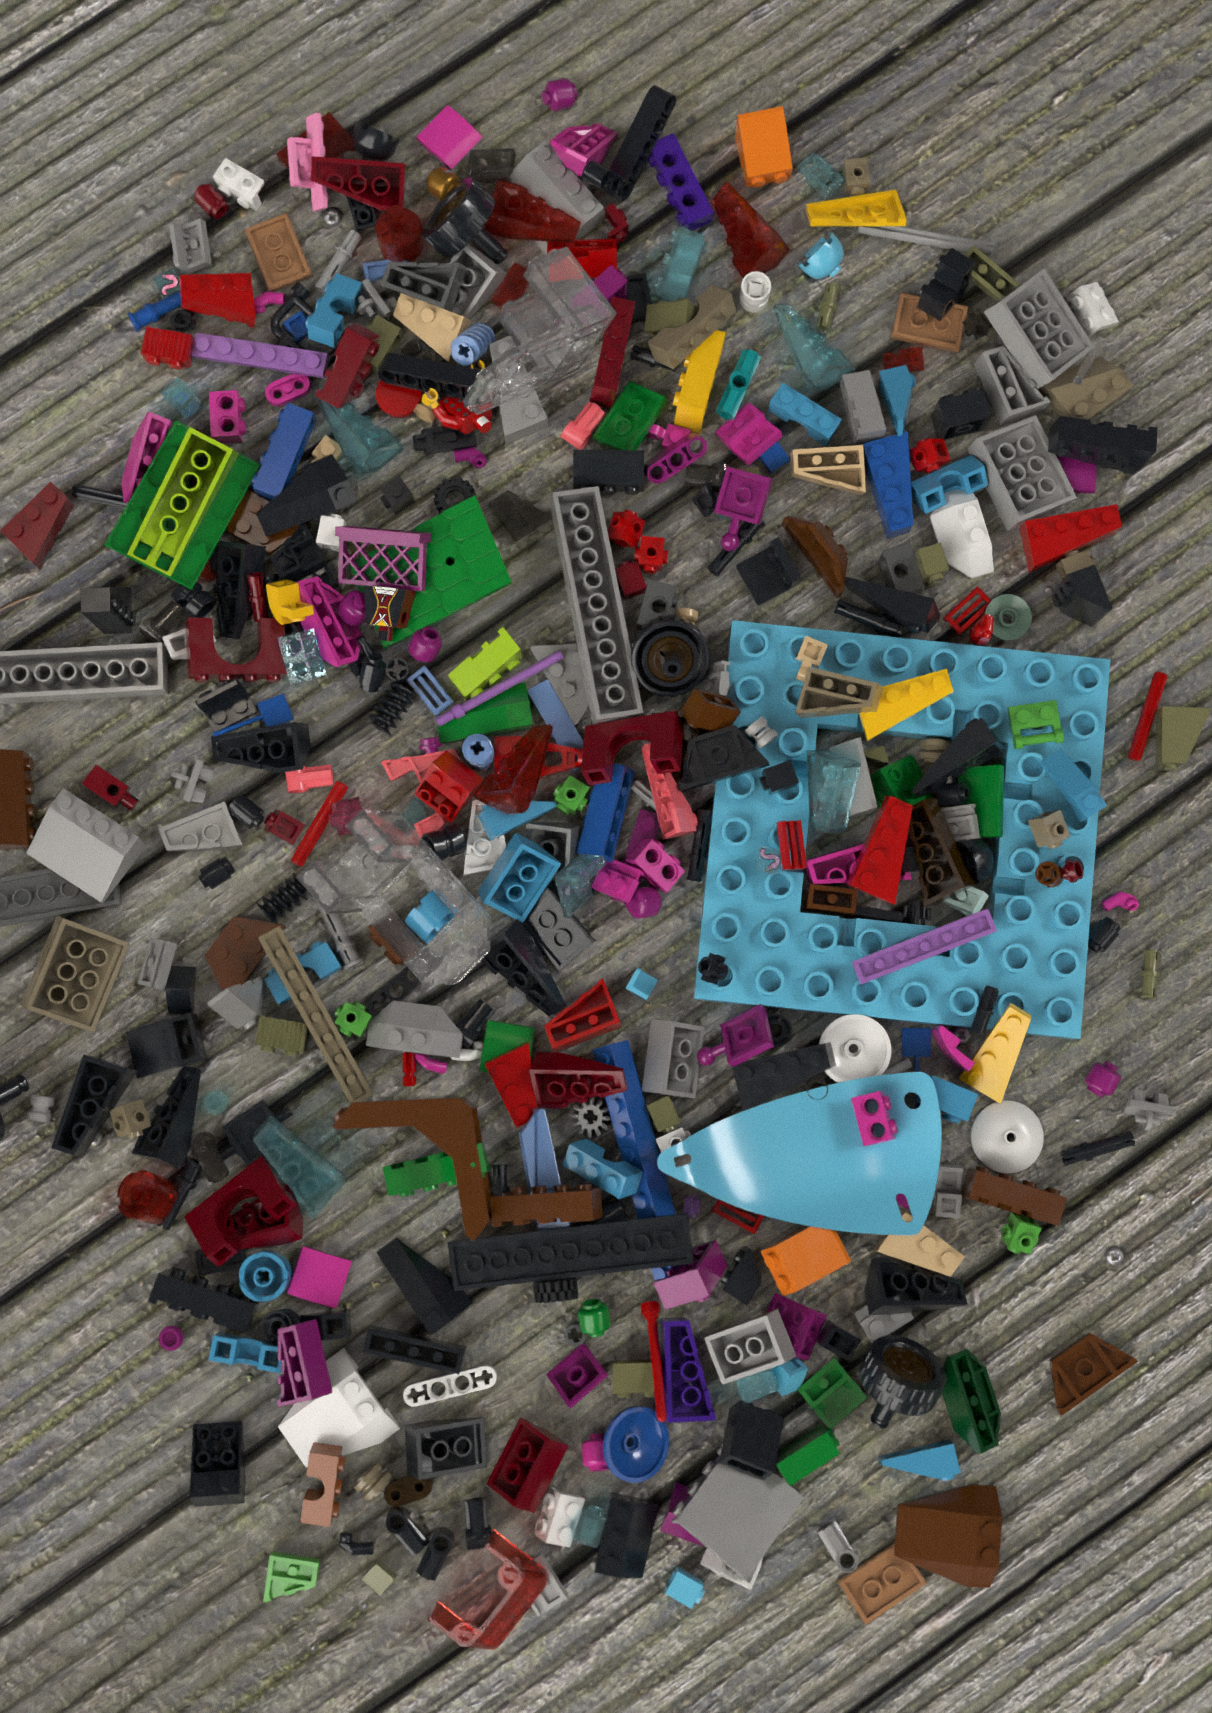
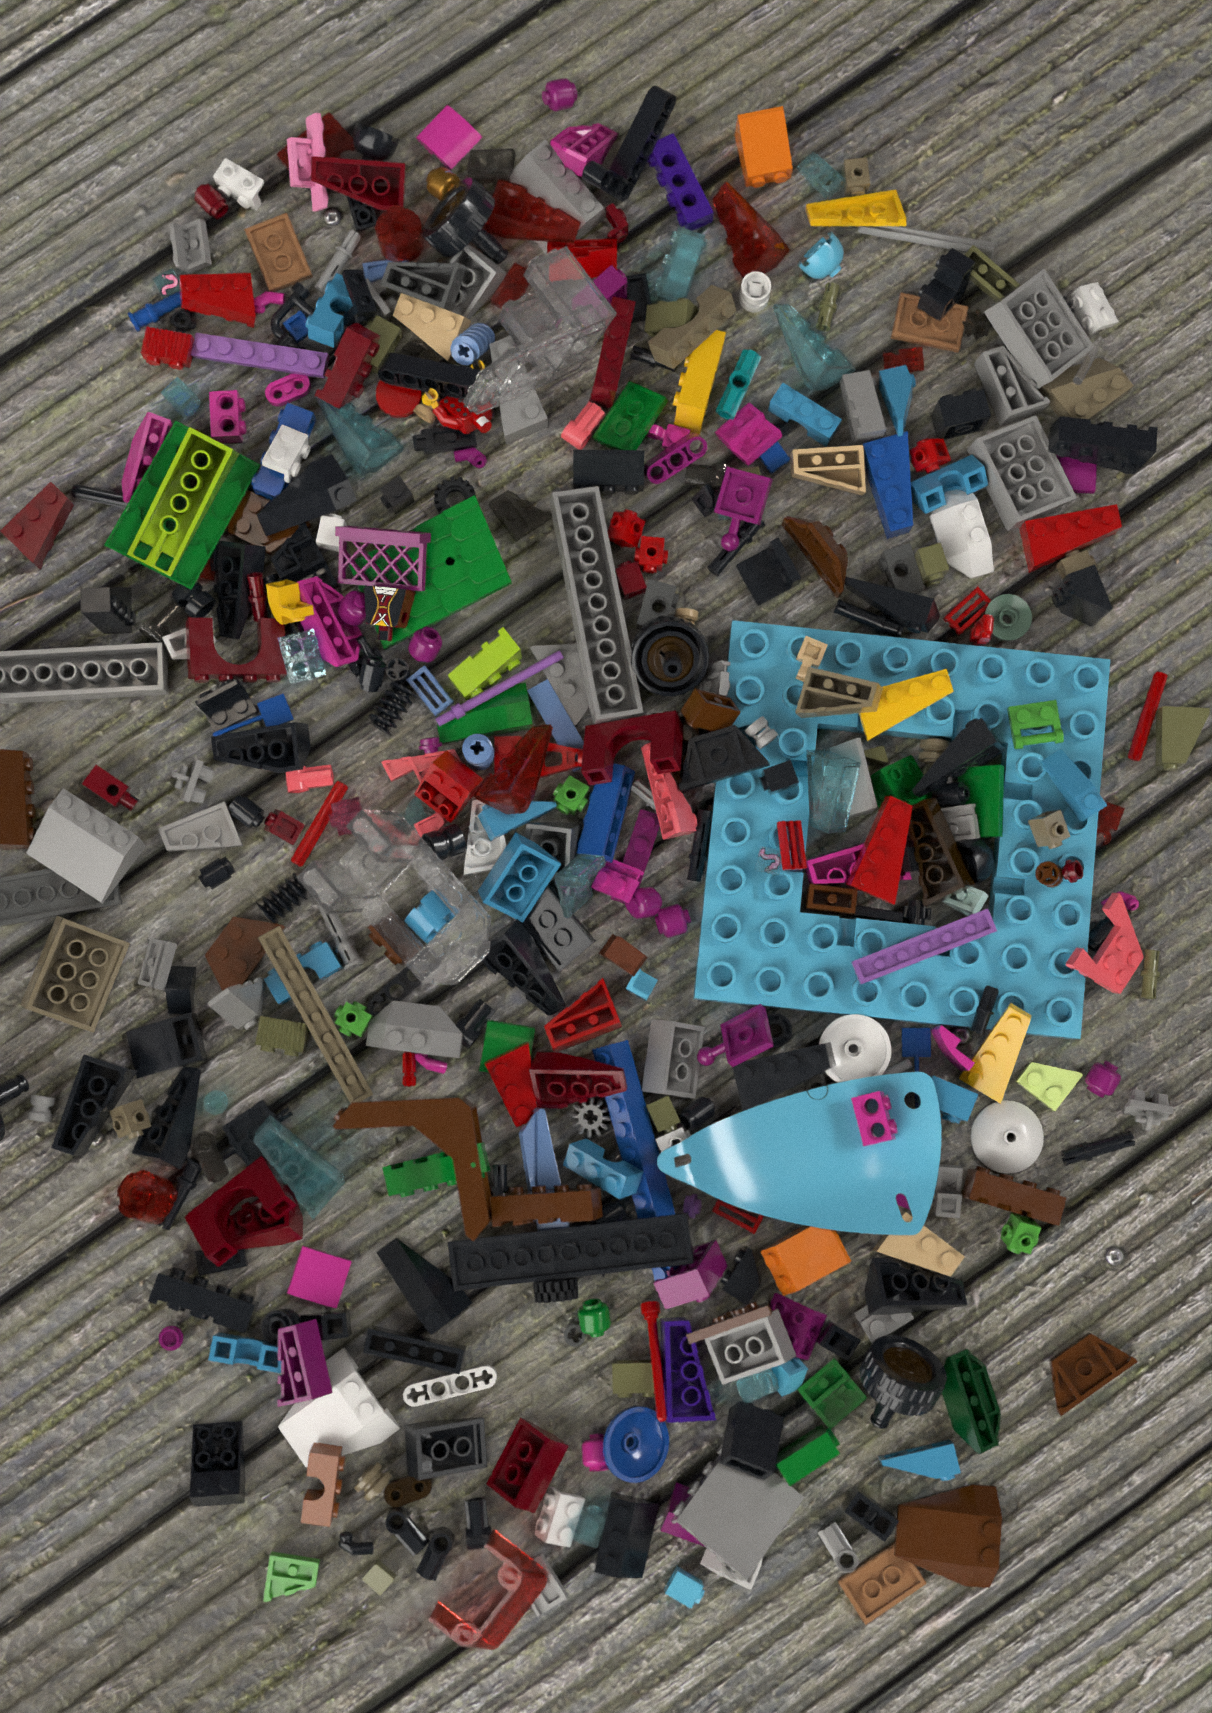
(251, 1275): dark azure brick -> none
(287, 452): none -> white bracket
(326, 447): tan plate -> none
(361, 298): none -> black bracket
(469, 1054): white arm -> none
(577, 1375): magenta slope -> none
(623, 954): none -> copper slope
(653, 868): dark pink brick -> none
(672, 920): none -> magenta head
(697, 1113): none -> black brick
(713, 968): black gear -> none
(731, 1320): none -> wing
(869, 1513): none -> black brick
(1048, 1083): none -> yellowish green wing
(1108, 820): none -> clear red plate
(1118, 954): none -> coral wing

